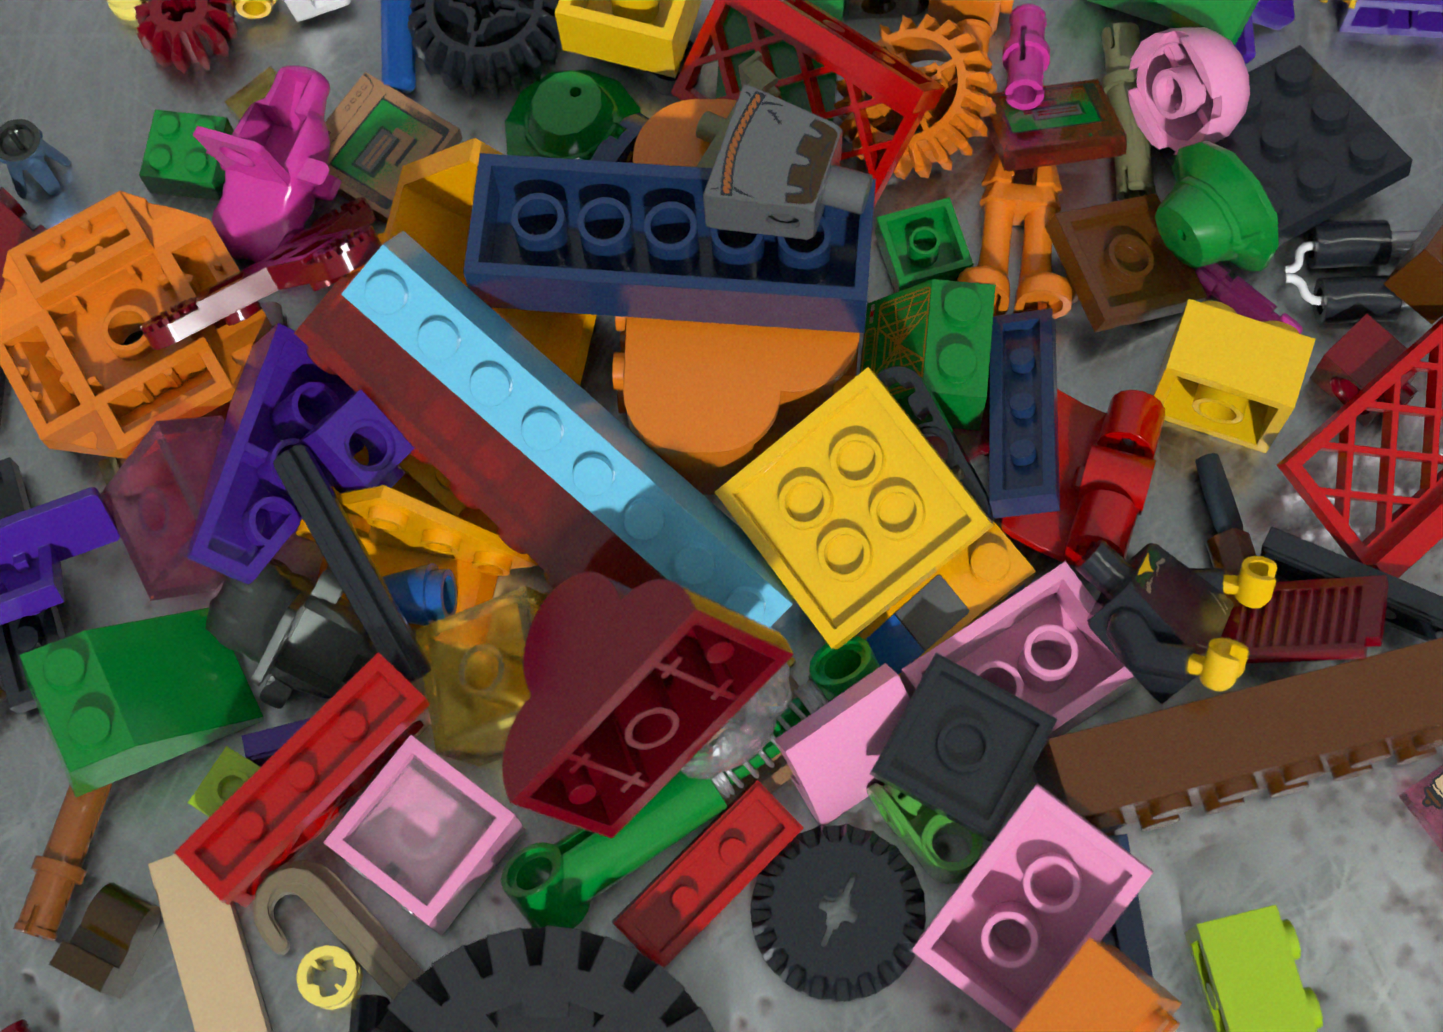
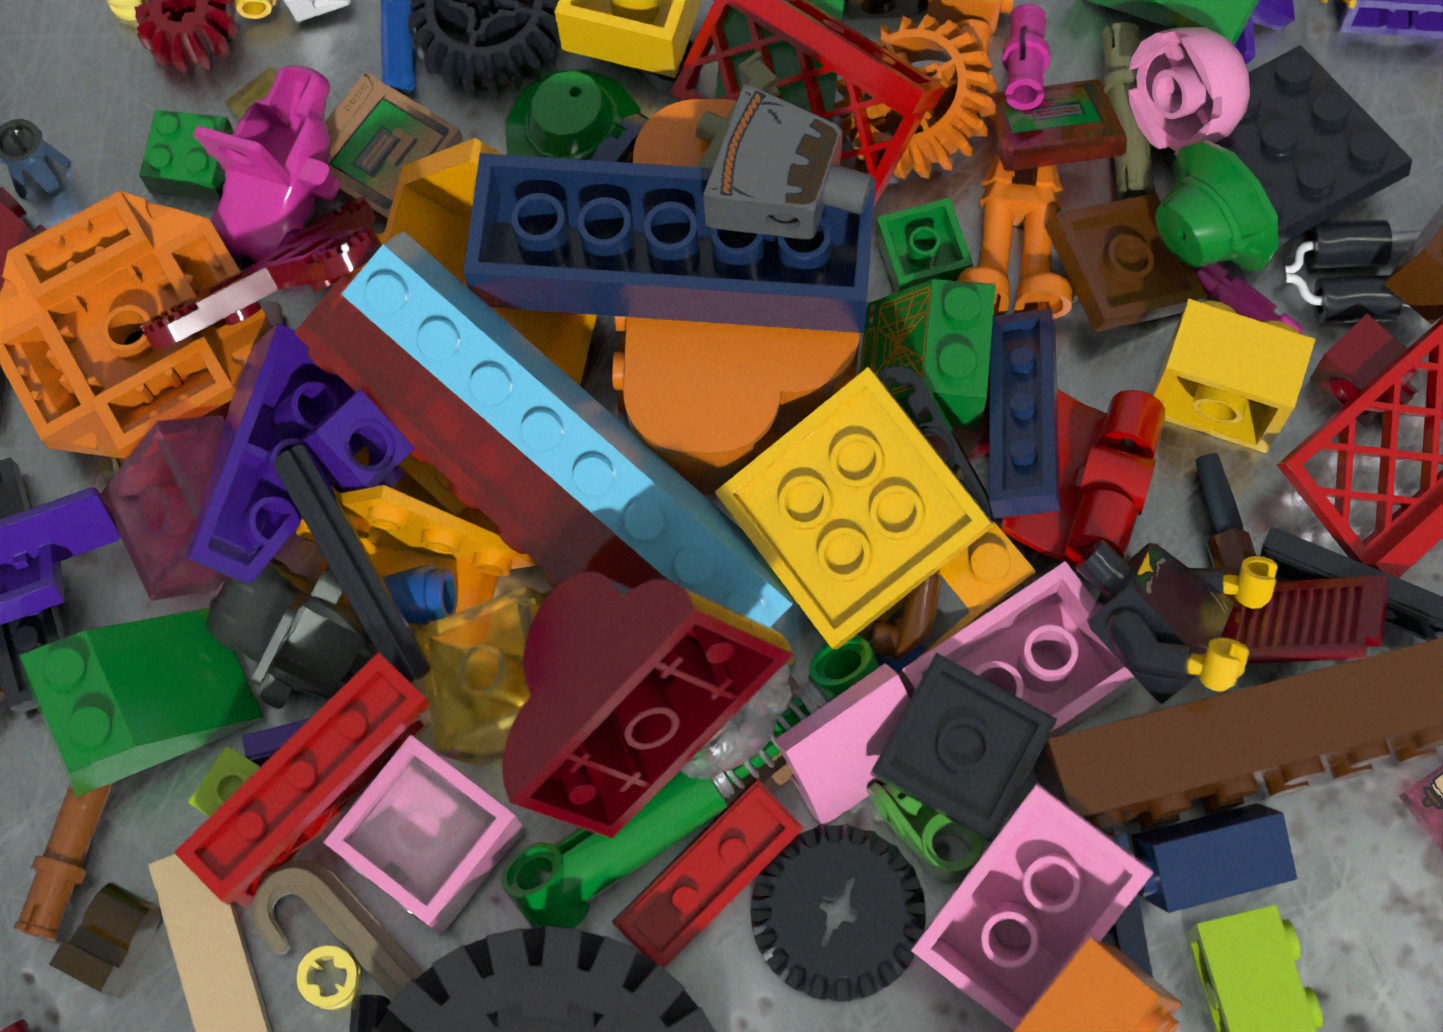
(909, 627): none -> reddish brown arm
(1215, 857): none -> dark blue brick

